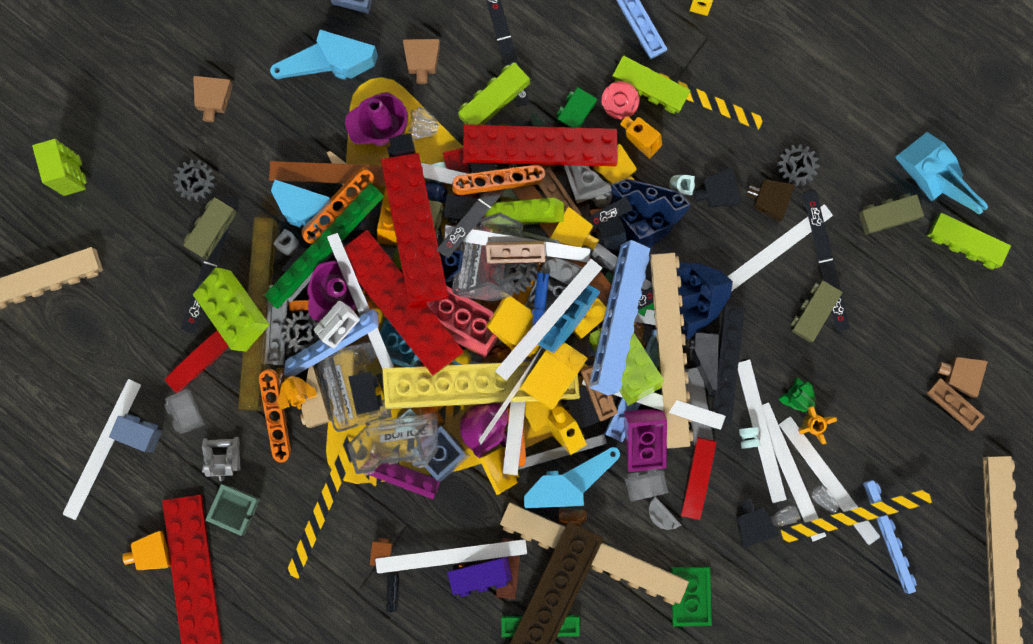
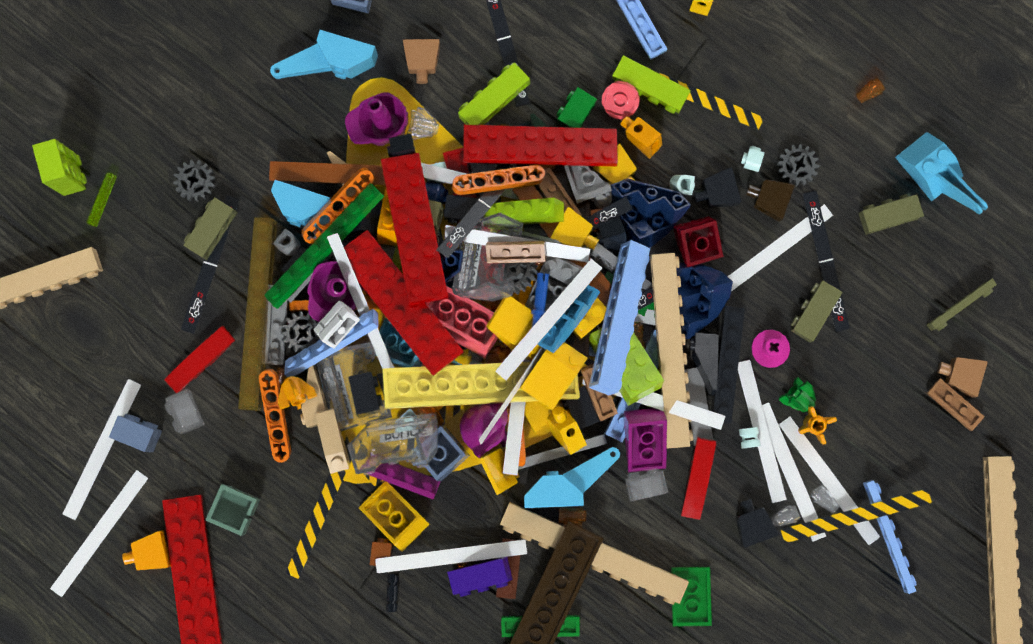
(99, 533): none -> white sticker
(101, 199): none -> clear neon green axle
(211, 96): medium nougat torso -> none
(221, 464): light grey piece -> none
(231, 309): lime brick -> none
(332, 441): none -> tan slope
(393, 516): none -> yellow slope
(661, 516): light grey tile -> none
(698, 241): none -> dark red slope
(752, 159): none -> light aqua plate
(770, 348): none -> dark pink piece
(870, 90): none -> clear orange cone
(940, 321): none -> olive plate
(968, 241): lime brick -> none

